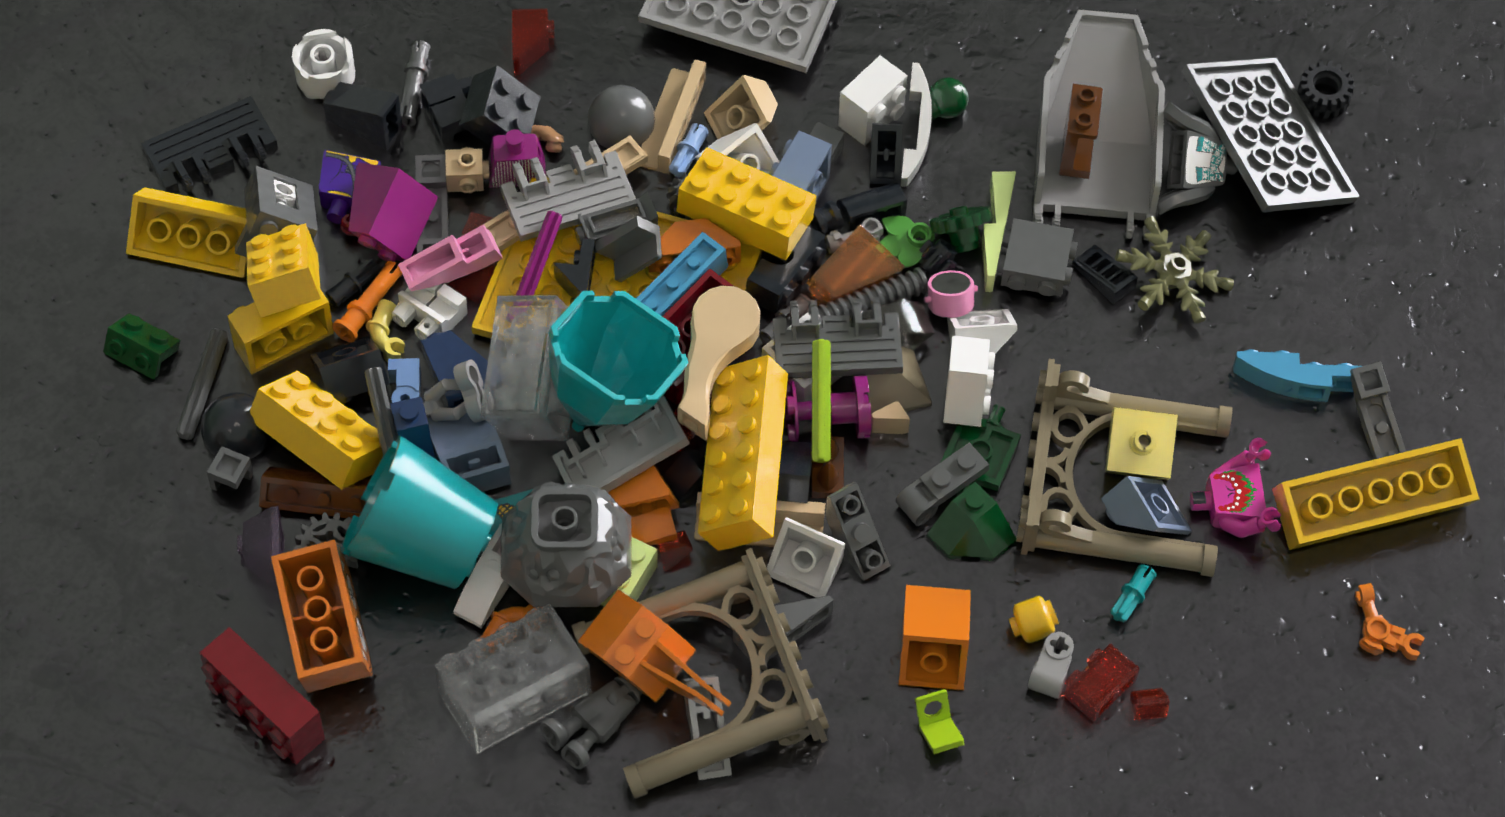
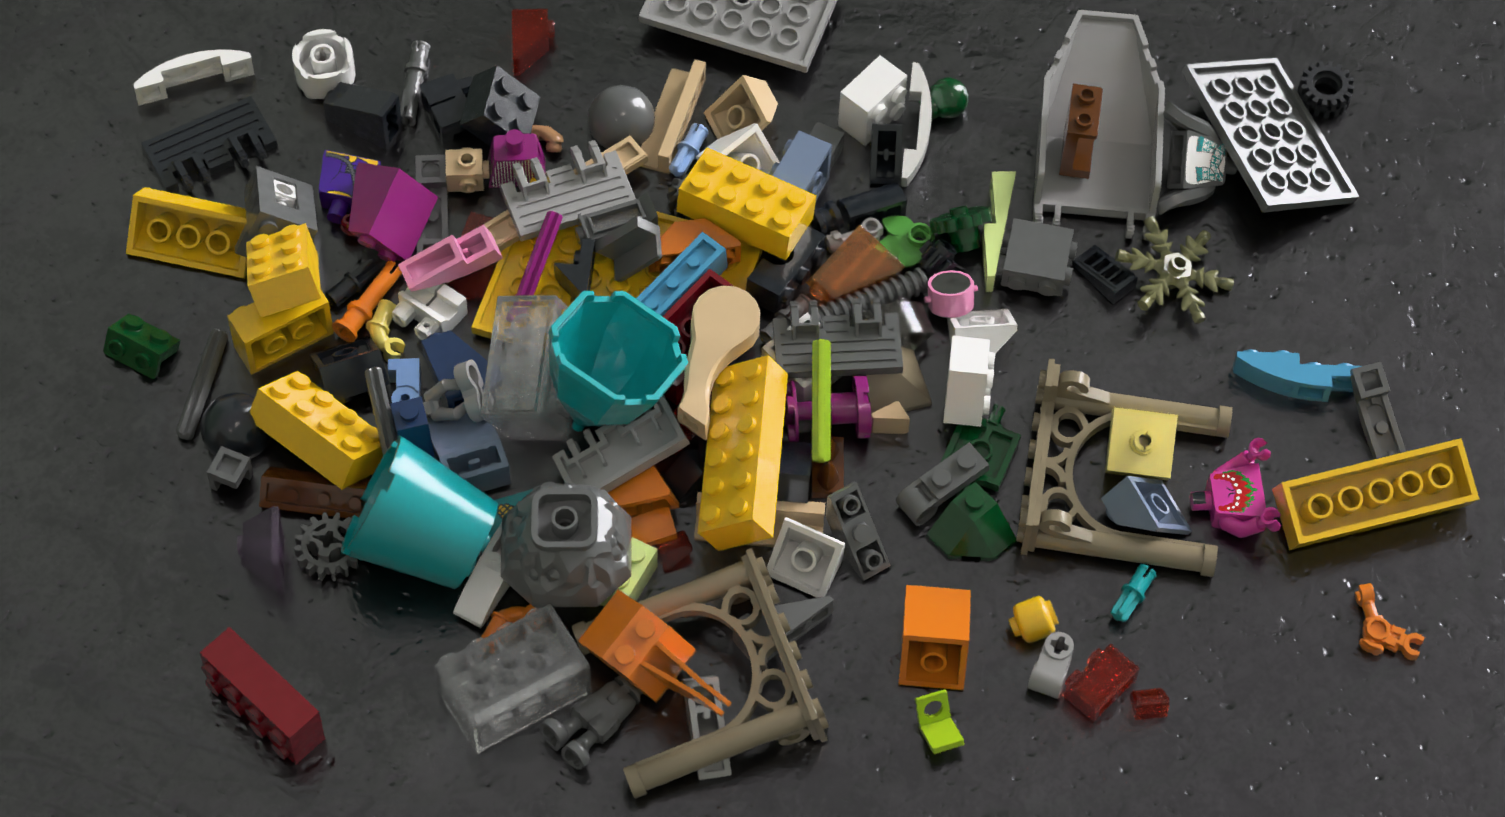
(191, 67): none -> white slope
(322, 616): orange brick -> none

